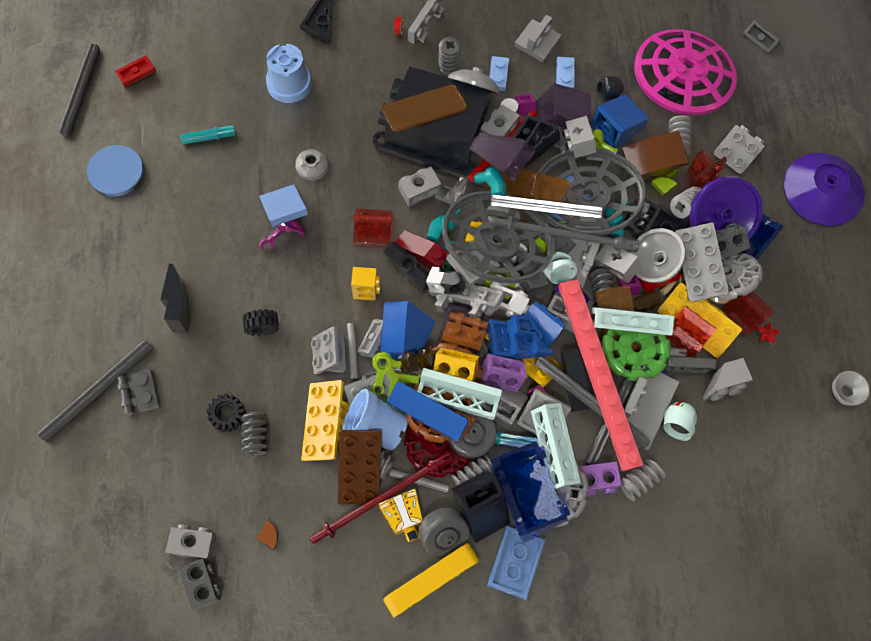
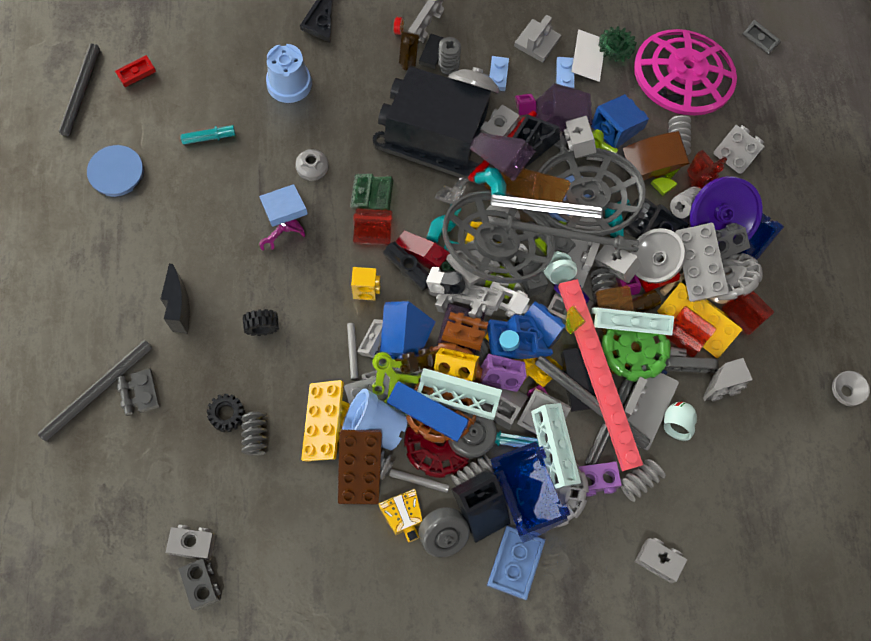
(268, 535): dark orange tile -> none
(328, 351): light grey bracket -> none
(371, 192): none -> clear green slope
(408, 50): none -> dark brown hinge
(414, 194): light grey brick -> none
(423, 108): clear orange piece -> none
(430, 580): yellow beam -> none
(431, 52): none -> black tile
(432, 466): dark red bar -> none
(509, 340): none -> medium azure tile
(511, 104): white tile -> none
(573, 320): none -> clear neon green tile
(587, 56): none -> white sticker
(609, 87): black head -> none
(617, 44): none -> clear green gear
(649, 559): none -> light grey brick
(767, 333): red plant -> none
(815, 198): dark purple dish -> none

